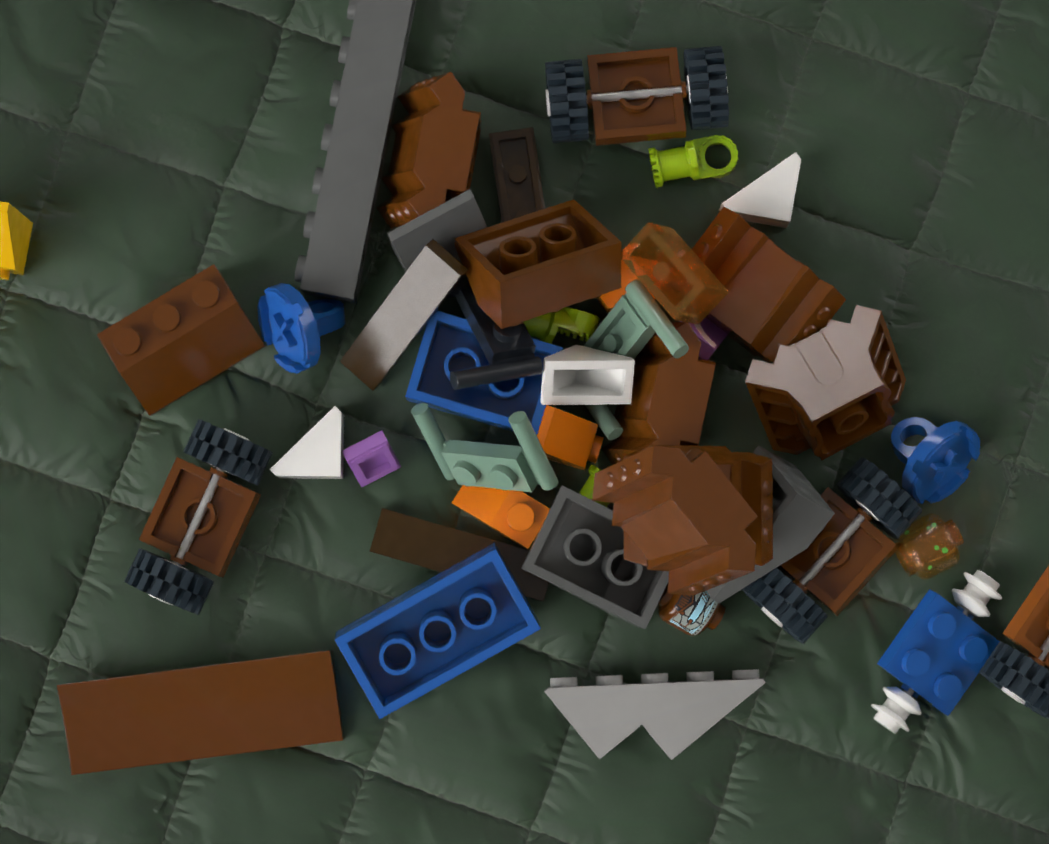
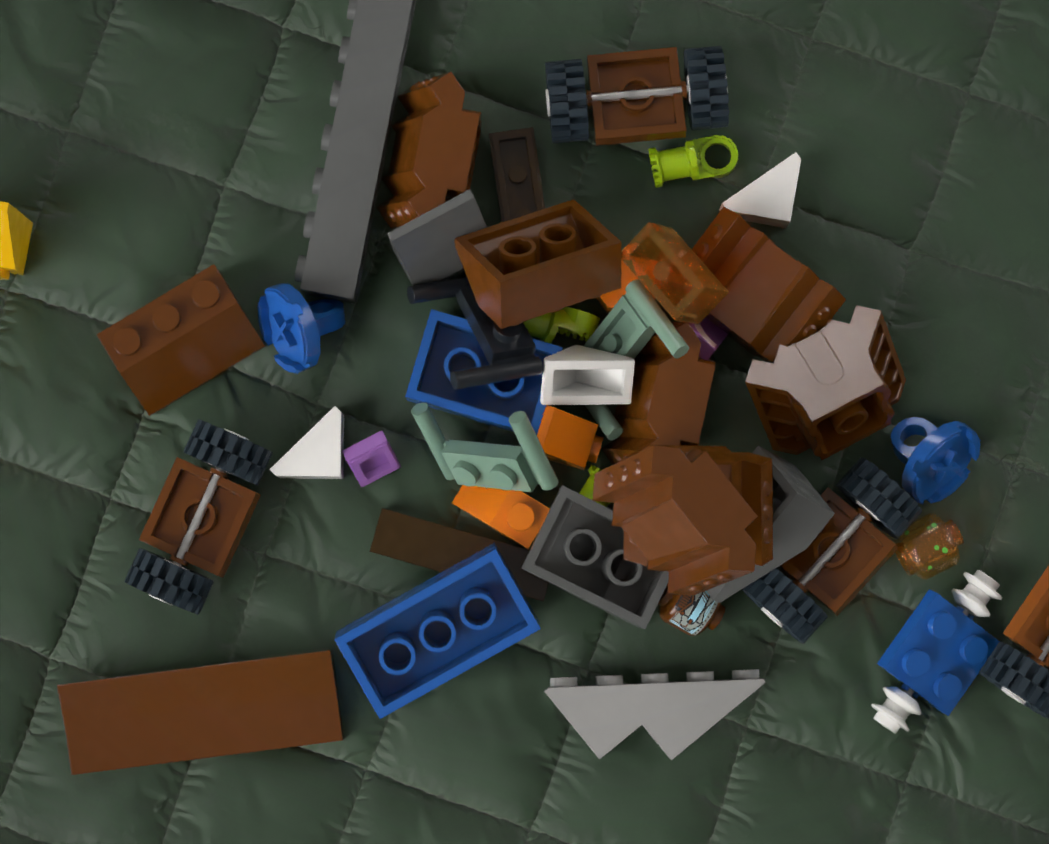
(403, 314): tile -> none

